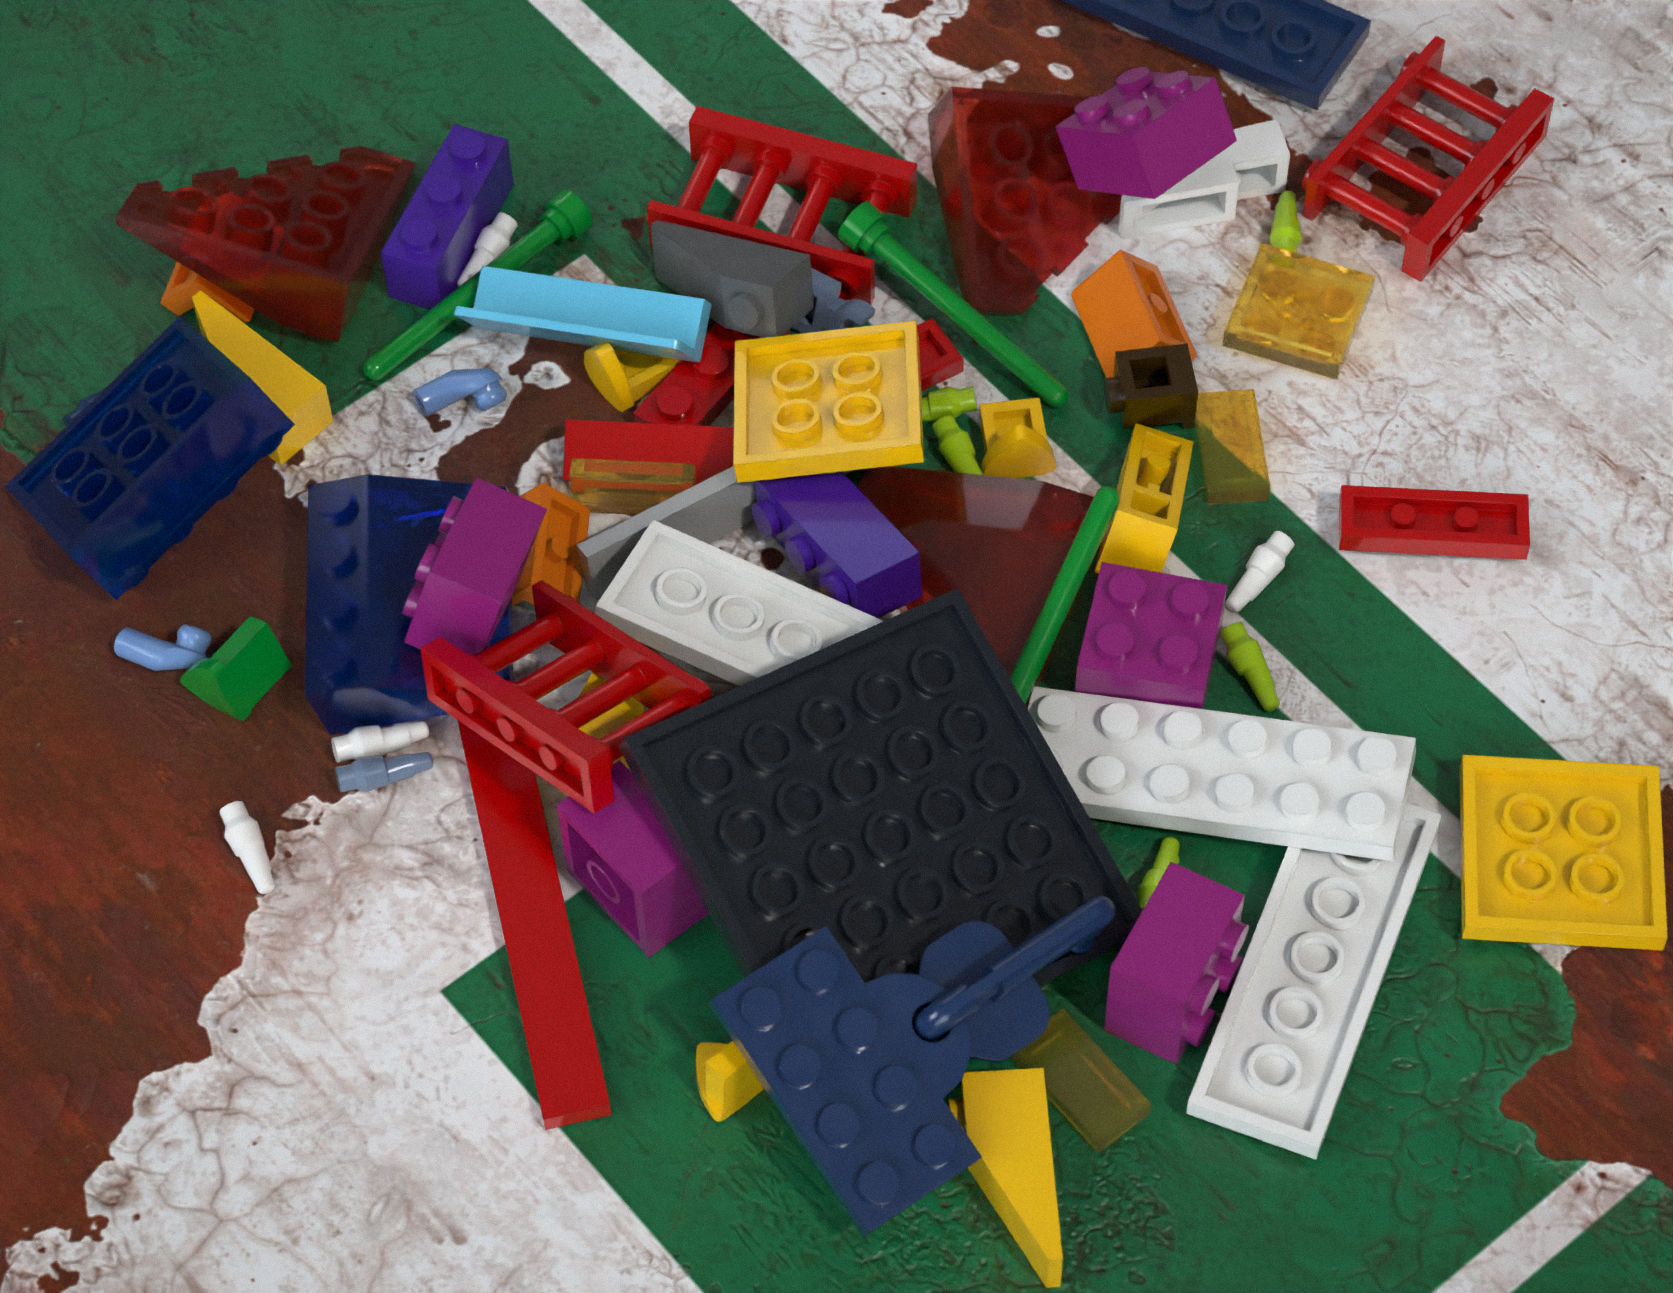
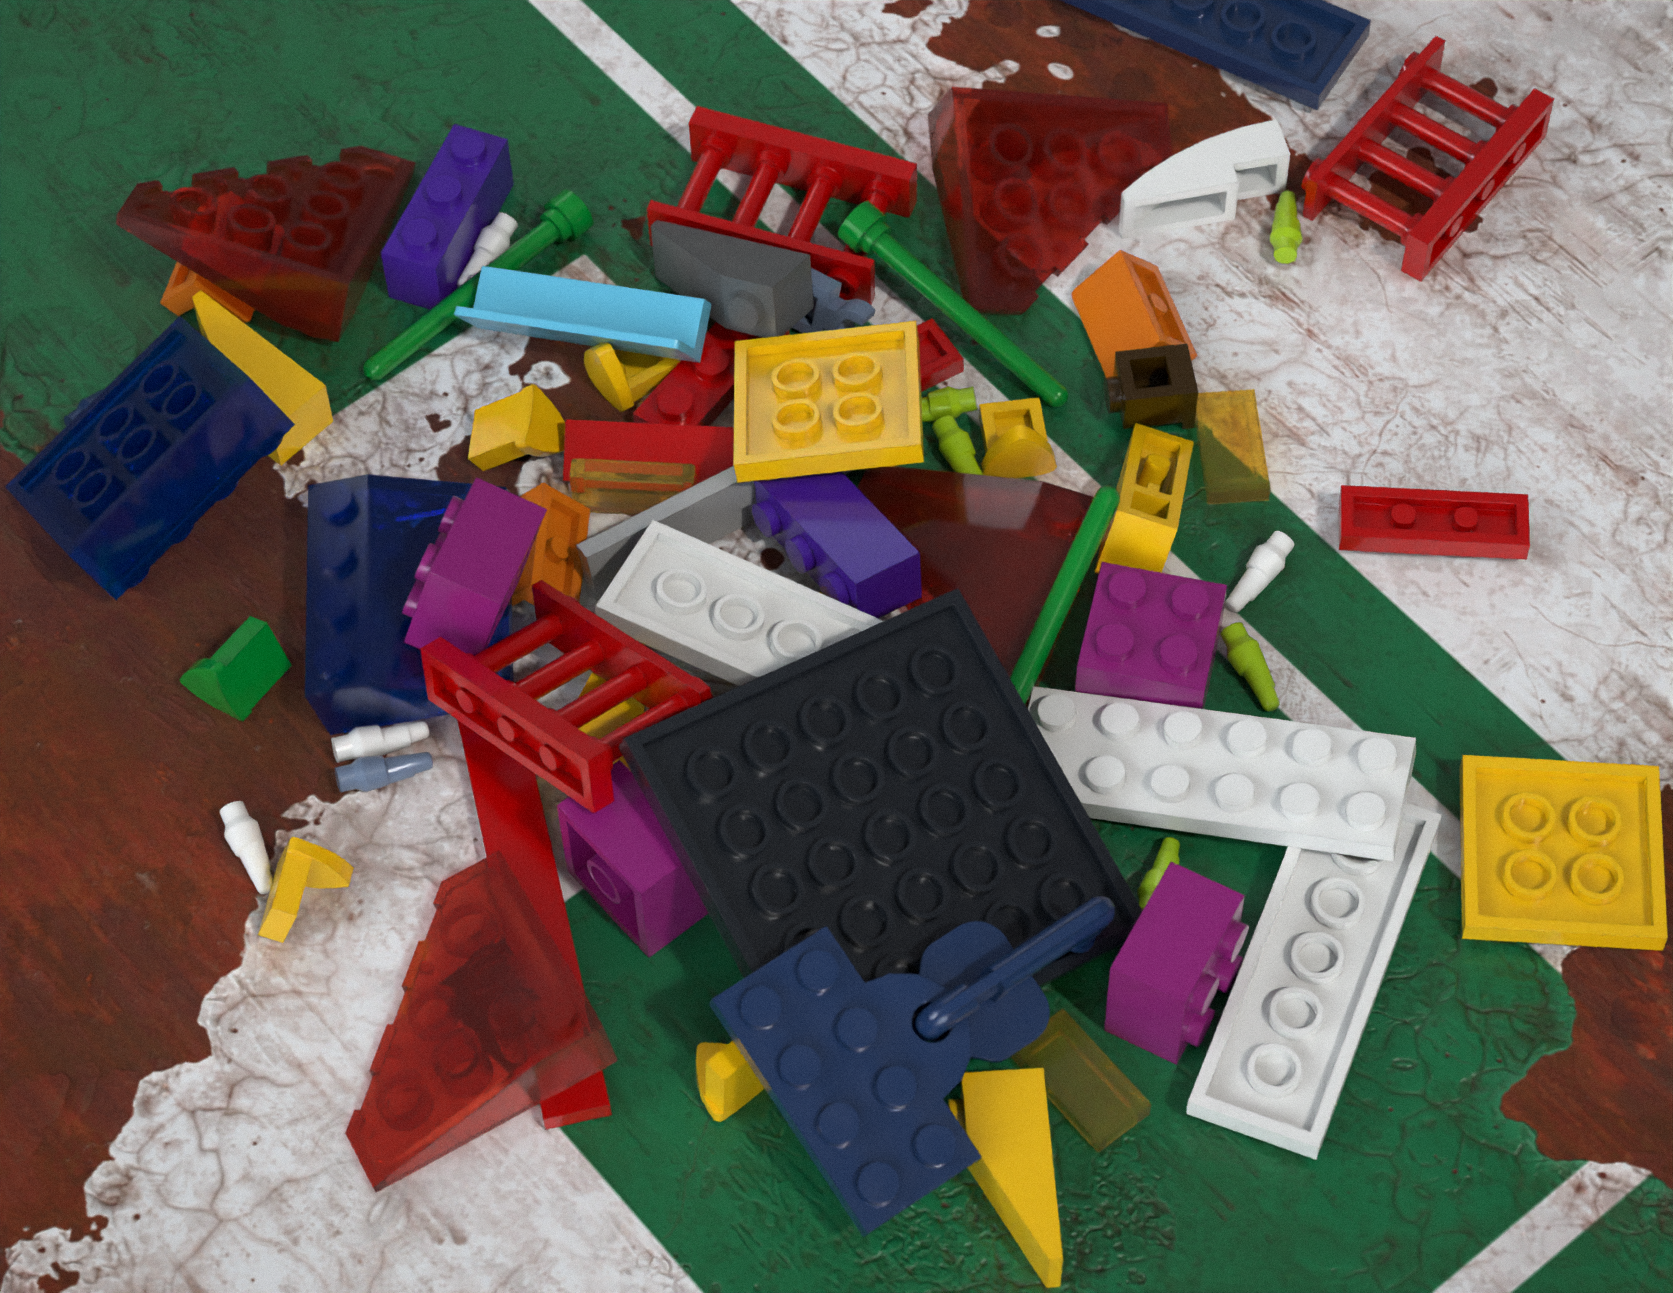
(161, 654): medium blue arm -> none
(300, 867): none -> yellow tile
(459, 384): medium blue arm -> none
(480, 1031): none -> clear red slope
(515, 428): none -> yellow tile
(1146, 132): magenta brick -> none
(1299, 311): clear yellow plate -> none

